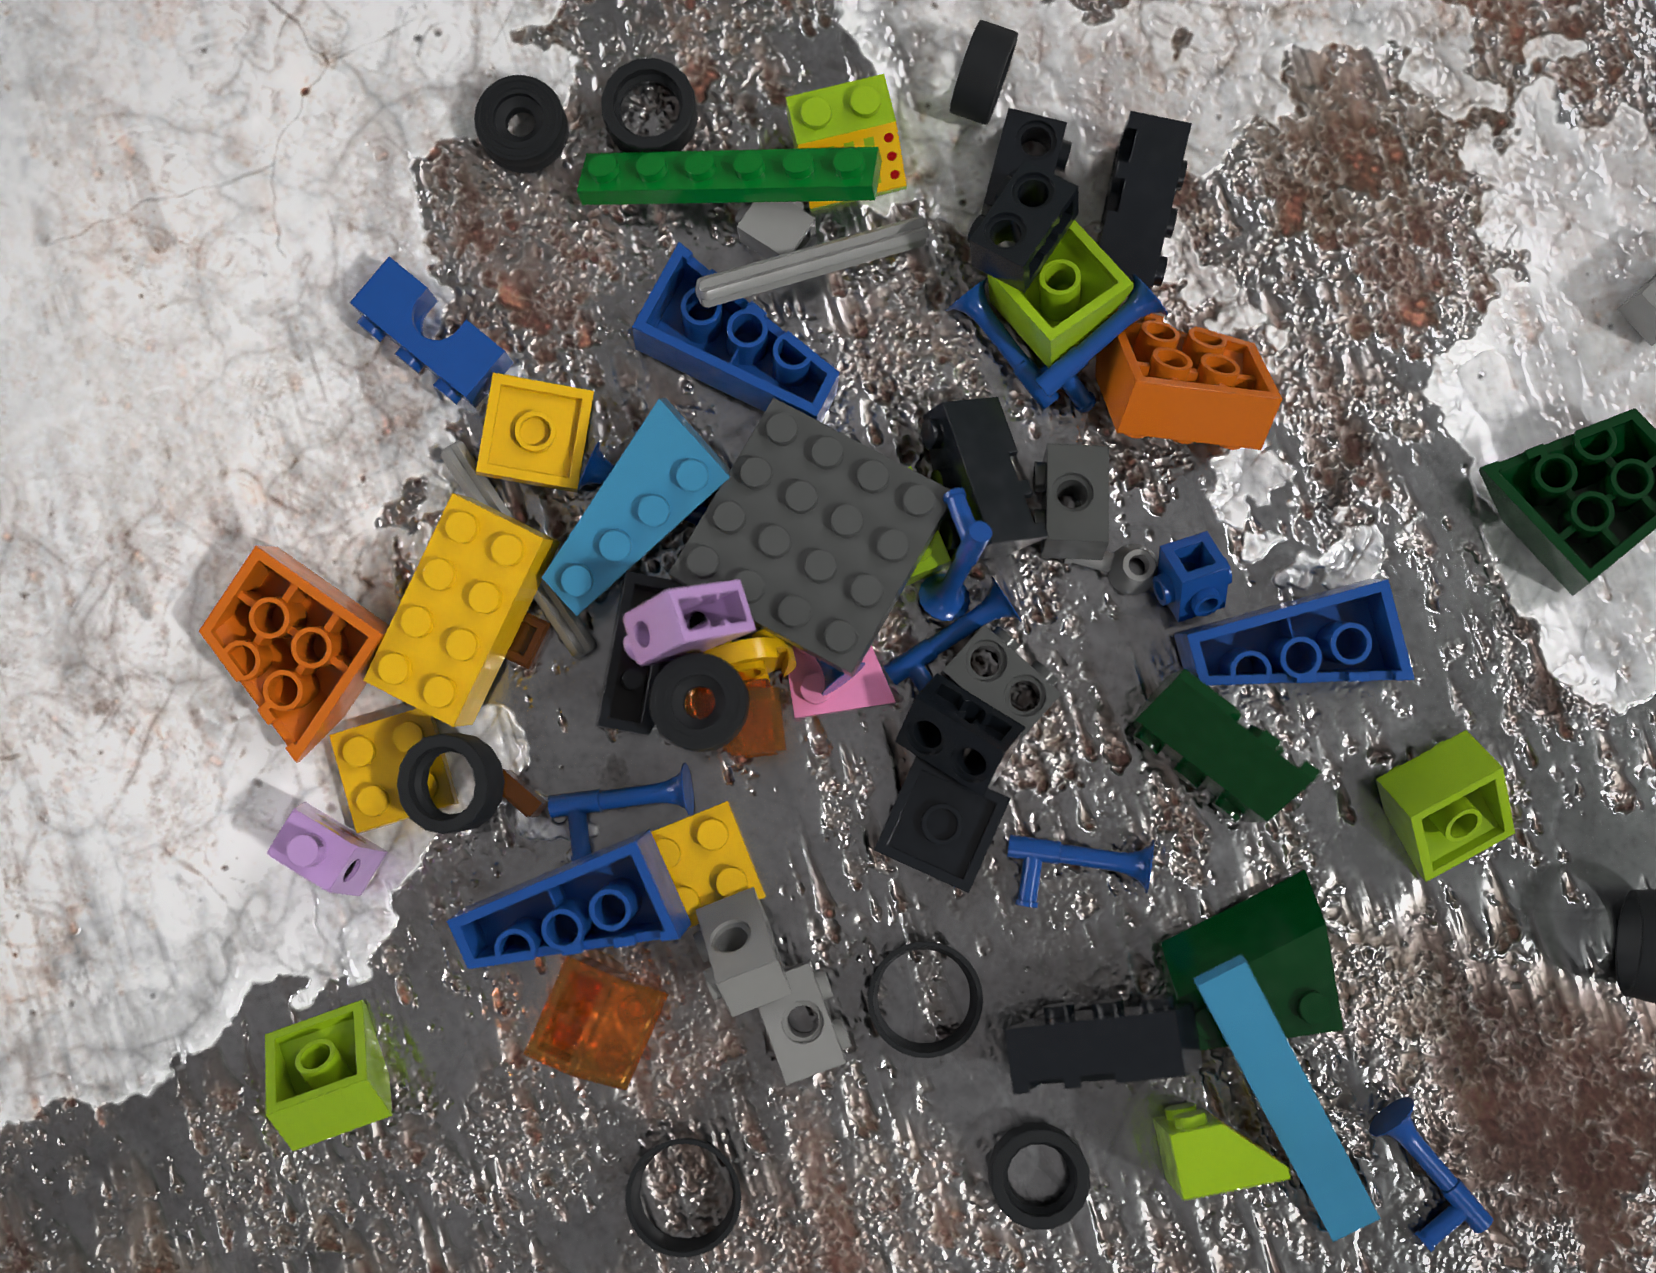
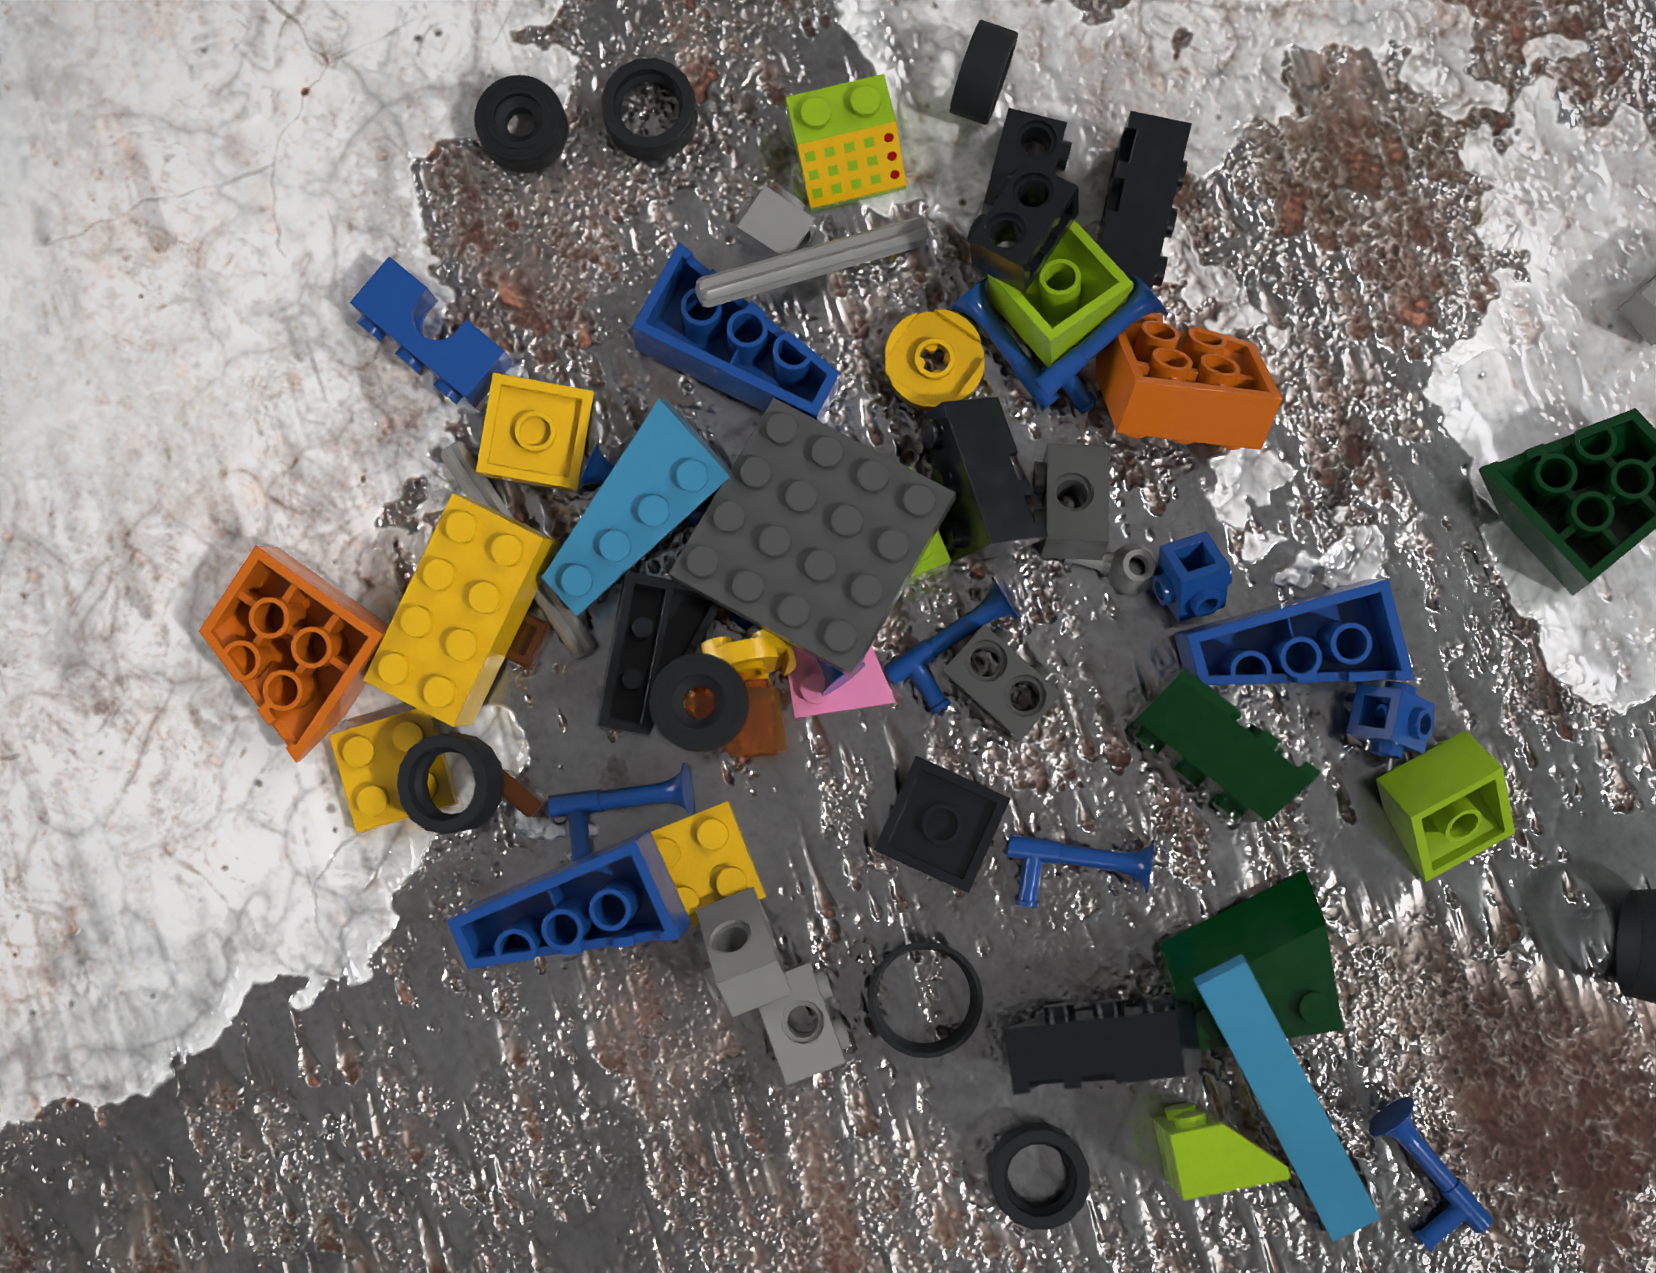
(324, 850): lavender torso -> none
(325, 1076): lime slope -> none
(596, 1022): clear orange slope -> none
(661, 625): lavender torso -> none
(662, 1242): black tyre -> none
(730, 176): green plate -> none
(927, 333): none -> yellow plate
(945, 594): blue piece -> none
(959, 734): black brick -> none
(1391, 719): none -> blue brick

